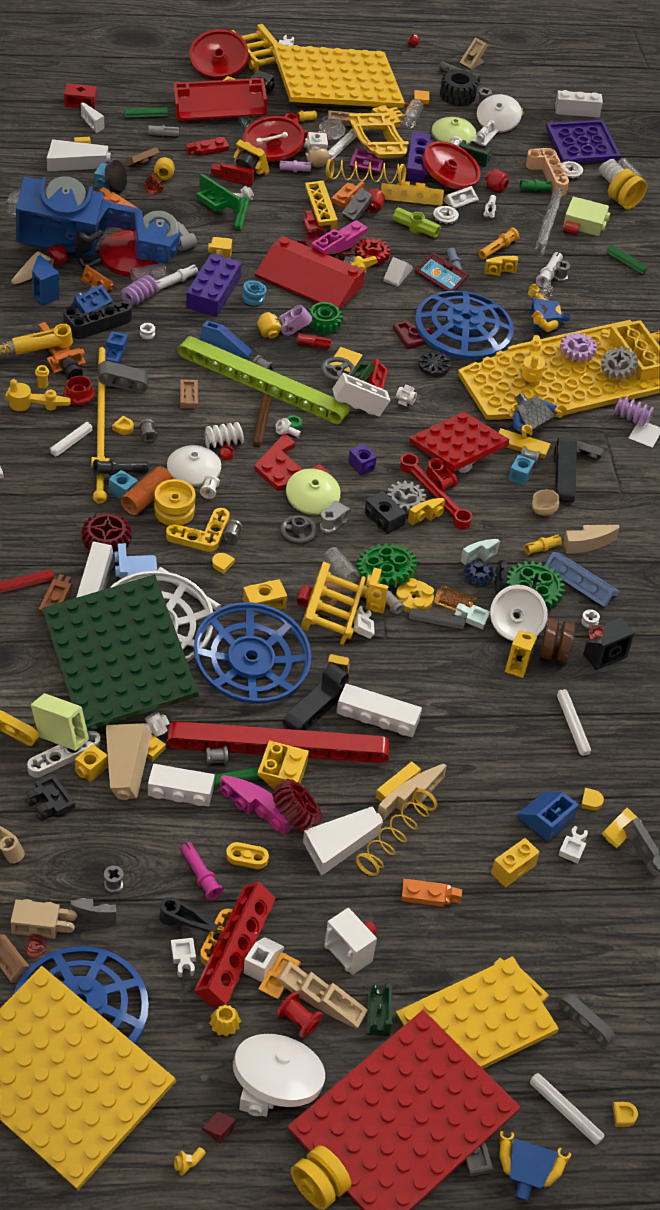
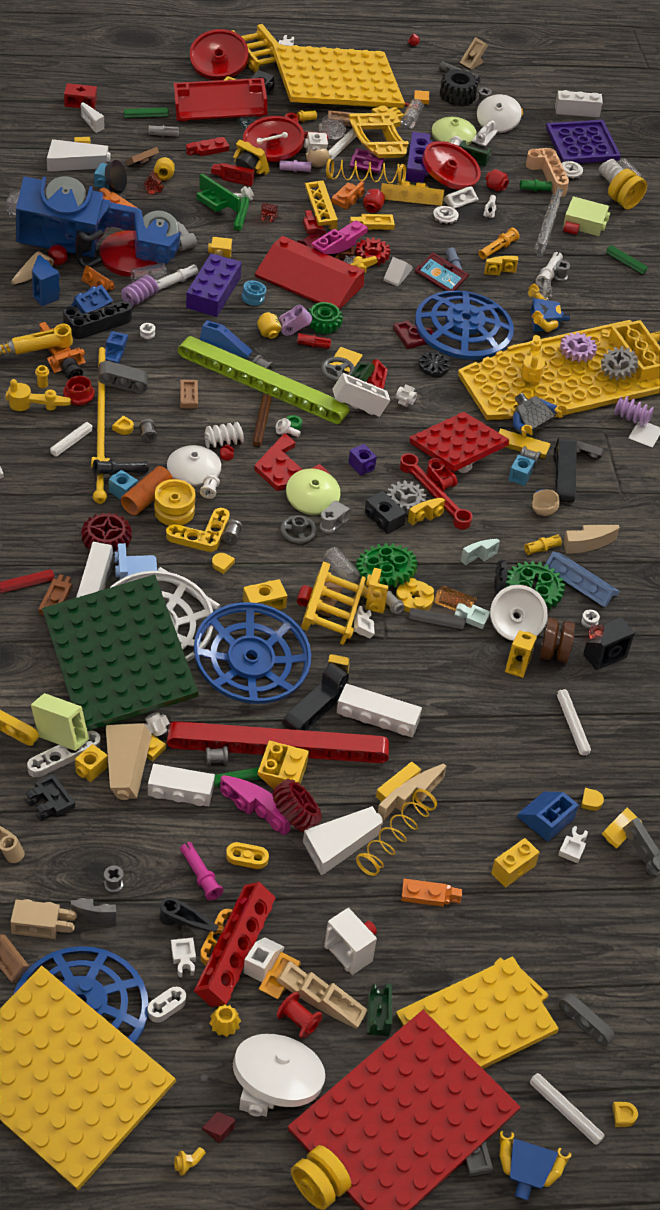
(35, 945): clear red tile -> none
(168, 1005): none -> white beam
(269, 210): none -> clear red tile
(357, 205): flat silver plate -> none
(375, 221): none -> yellow hinge
(416, 222): lime piece -> none
(480, 578): dark blue gear -> none

